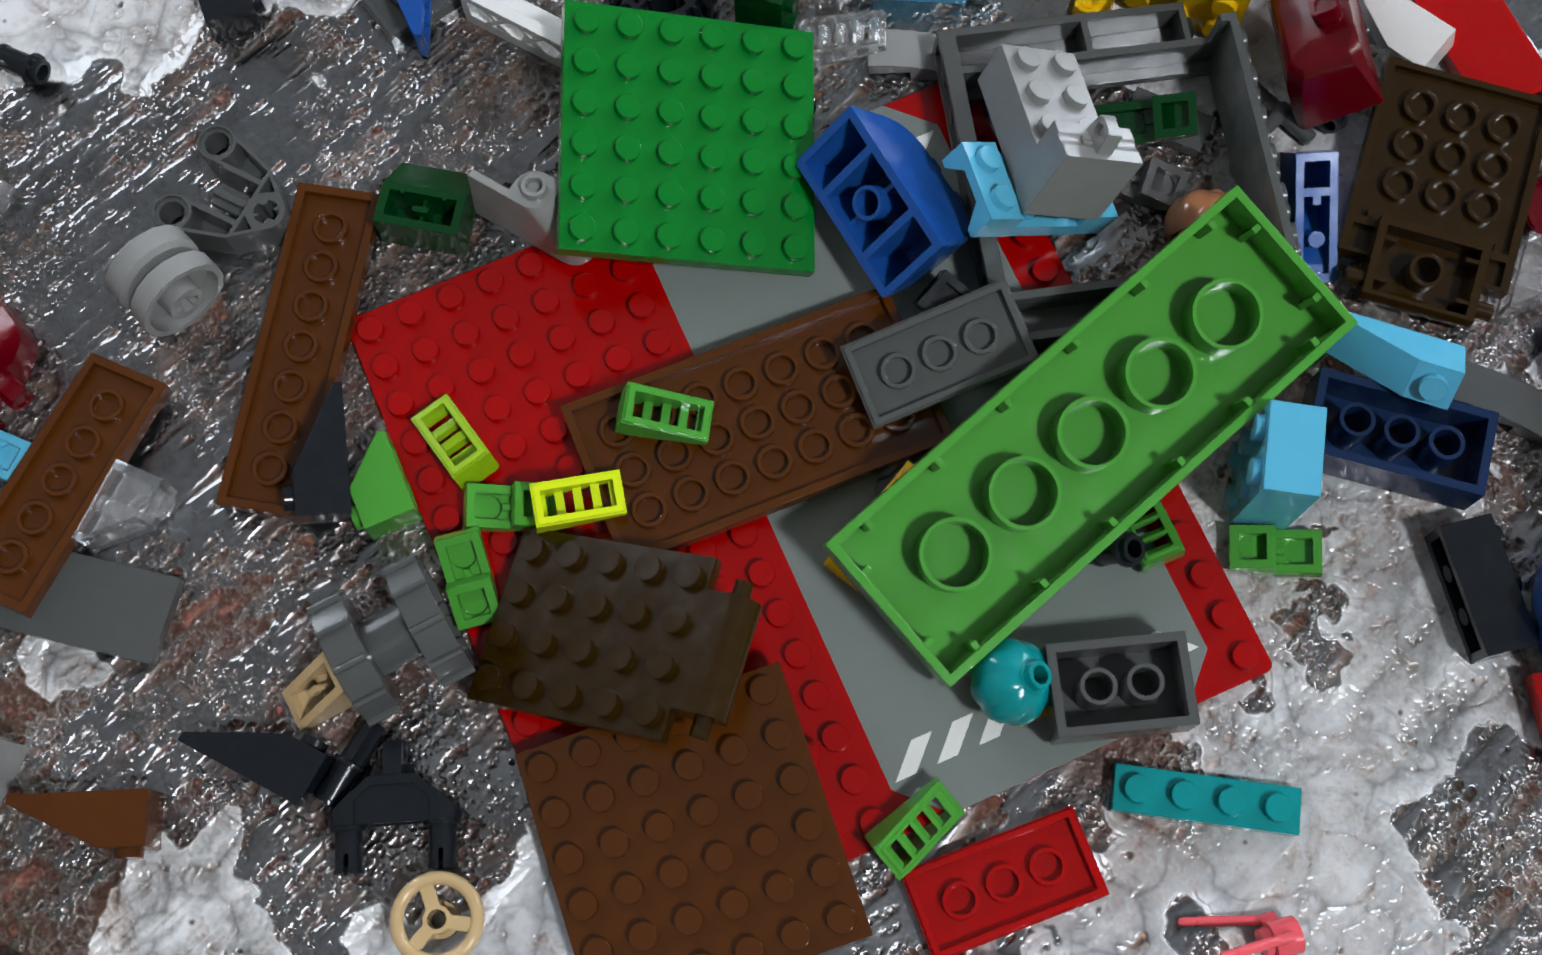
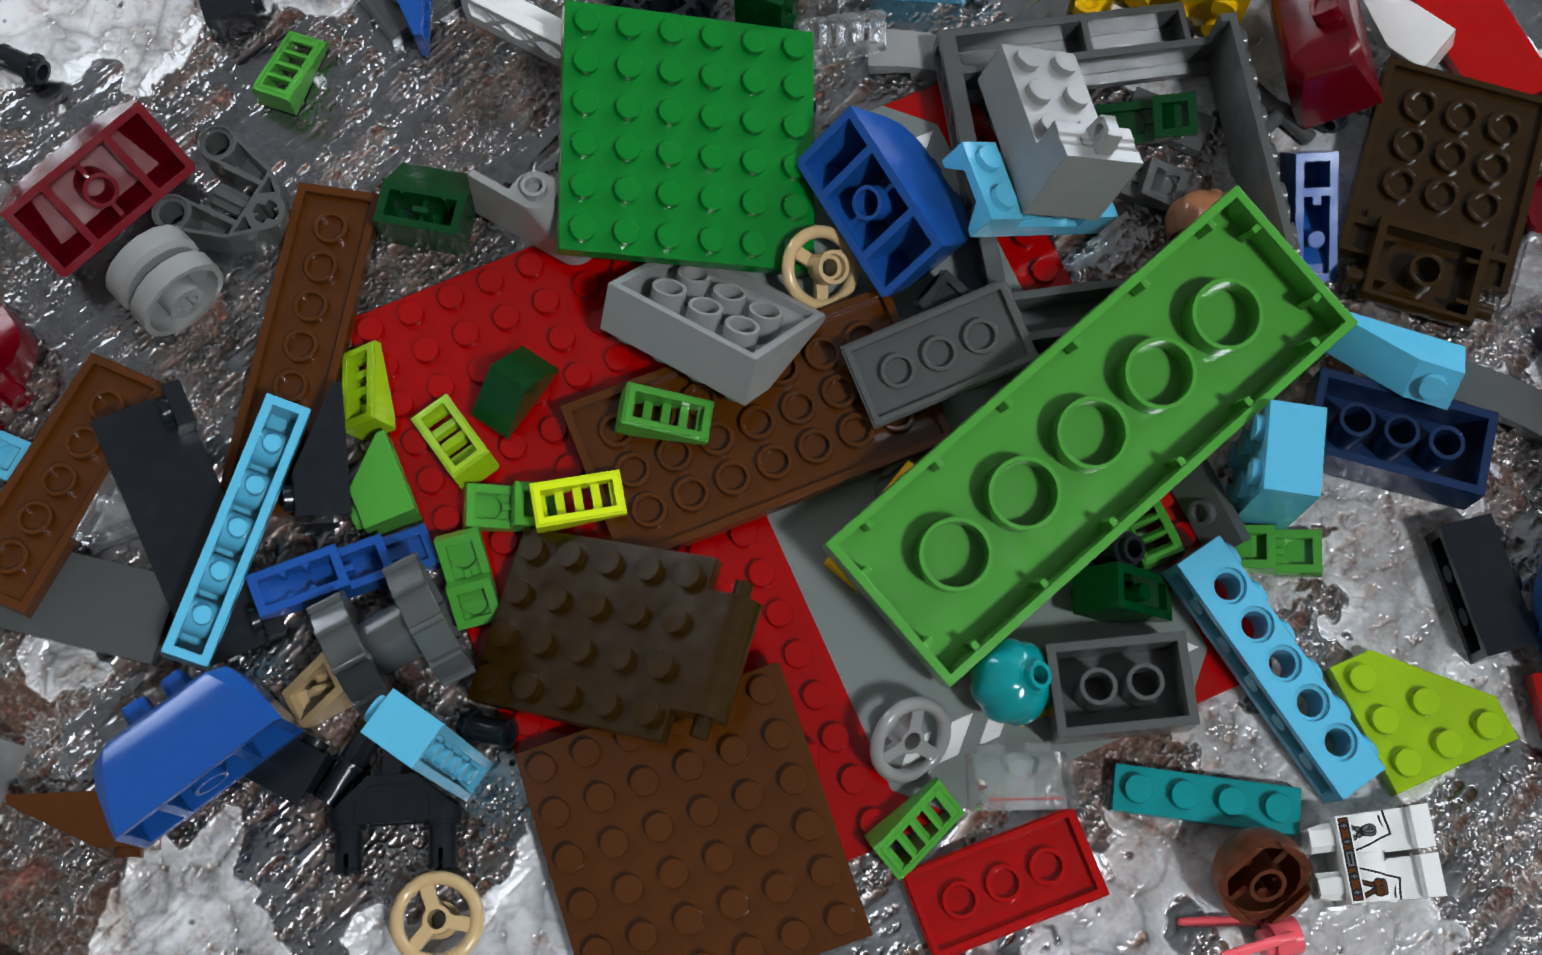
(95, 186): none -> dark red hips
(175, 502): none -> black bracket
(186, 751): none -> blue hips
(236, 533): none -> medium azure brick
(292, 97): none -> bright green slope
(318, 574): none -> blue slope
(377, 413): none -> lime slope
(425, 744): none -> medium azure brick
(477, 727): none -> black pin
(512, 390): none -> dark green slope
(710, 325): none -> light grey slope
(840, 266): none -> tan piece
(904, 735): none -> light grey piece
(1019, 779): none -> clear slope
(1121, 594): none -> dark green slope
(1209, 507): none -> dark grey plate
(1261, 875): none -> copper cylinder
(1275, 697): none -> medium azure brick
(1357, 861): none -> white hips
(1418, 717): none -> lime plate

